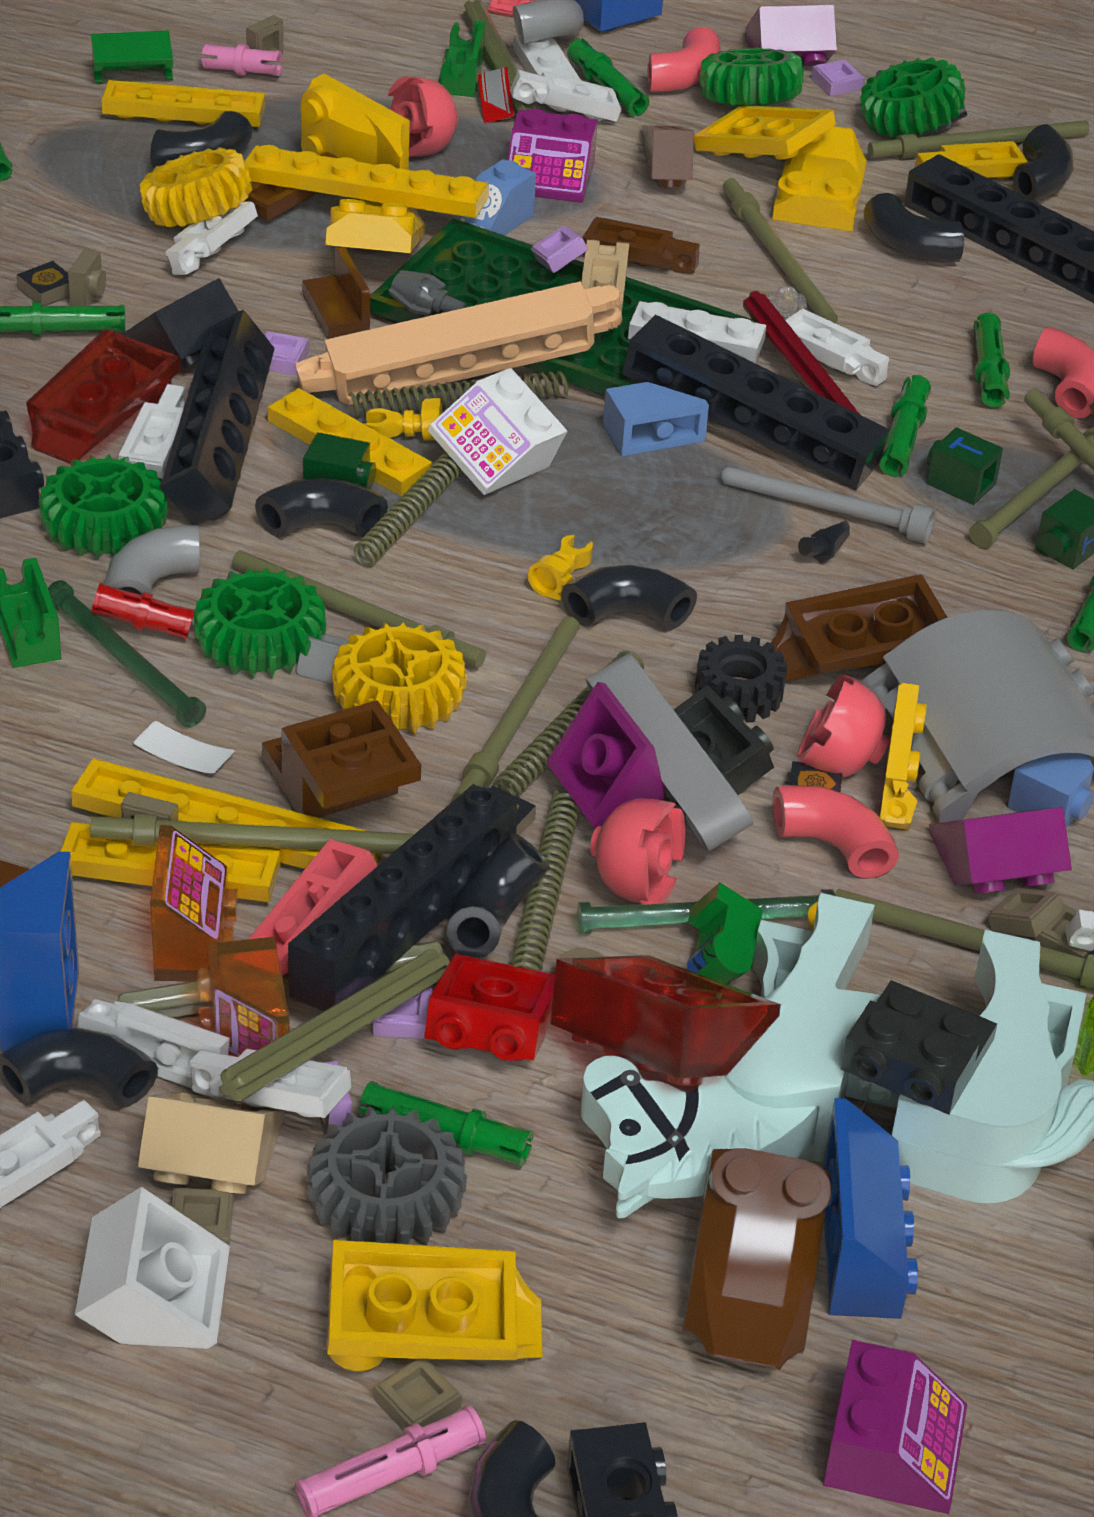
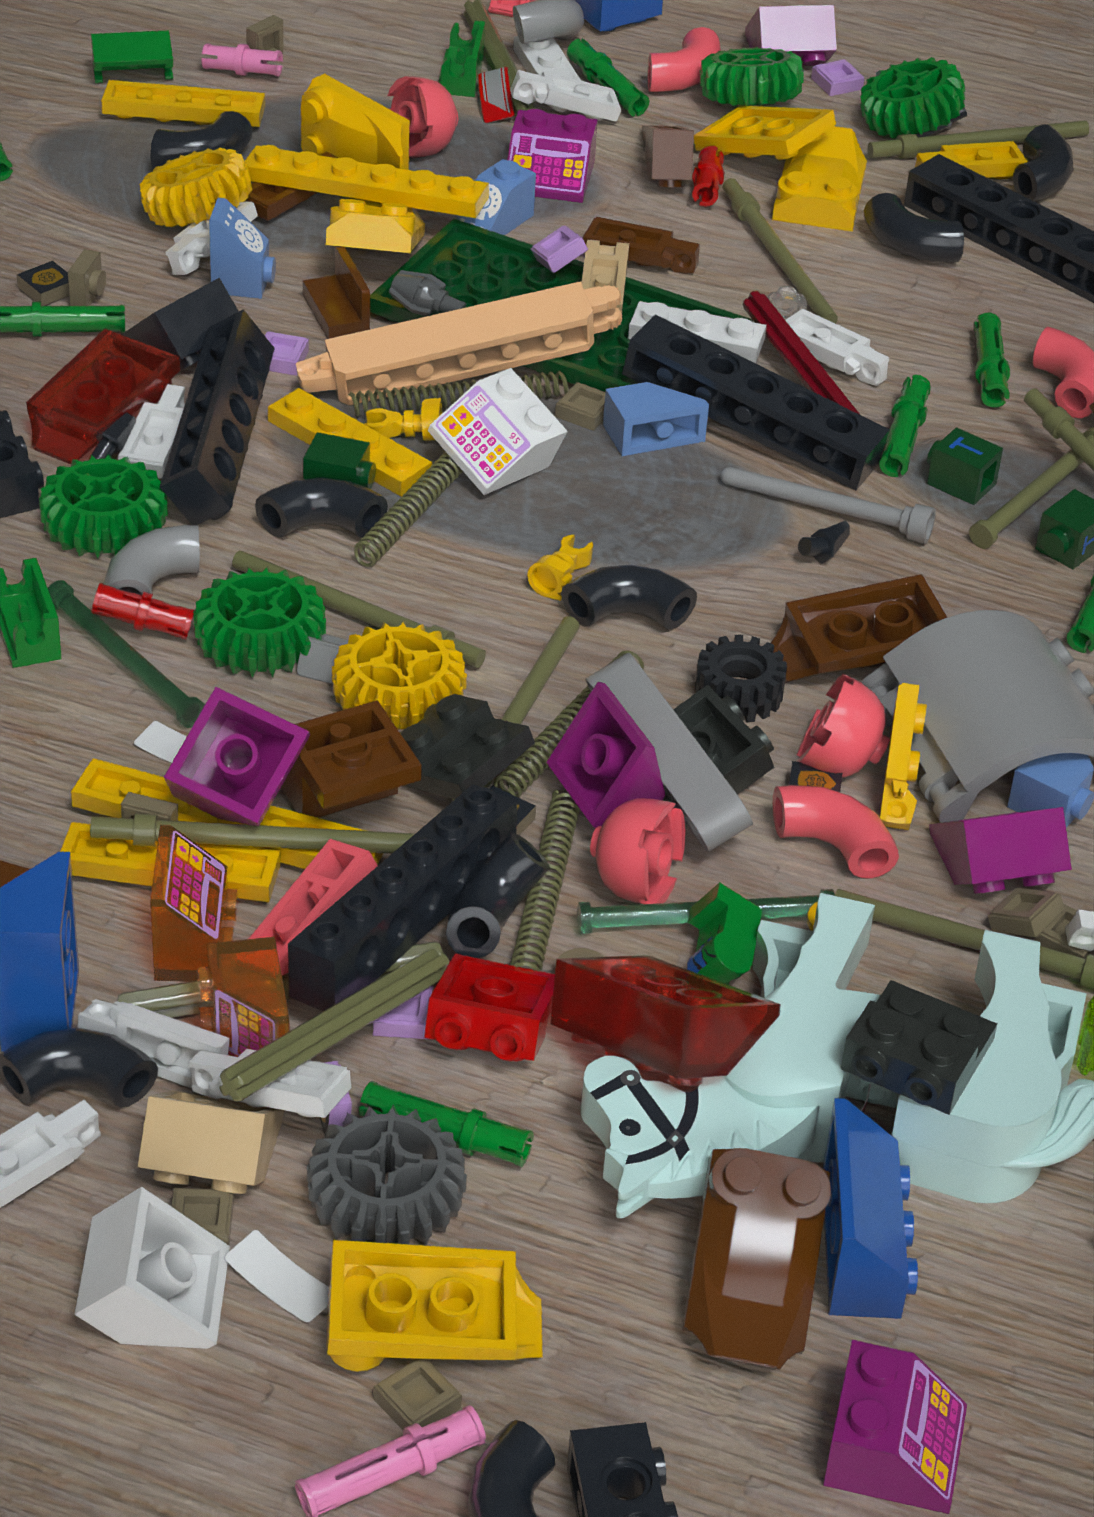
(114, 436): none -> black bar
(234, 759): none -> magenta slope
(239, 252): none -> medium blue slope
(278, 1277): none -> white sticker
(463, 745): none -> pearl dark grey plate
(582, 406): none -> dark tan tile
(708, 176): none -> red pin

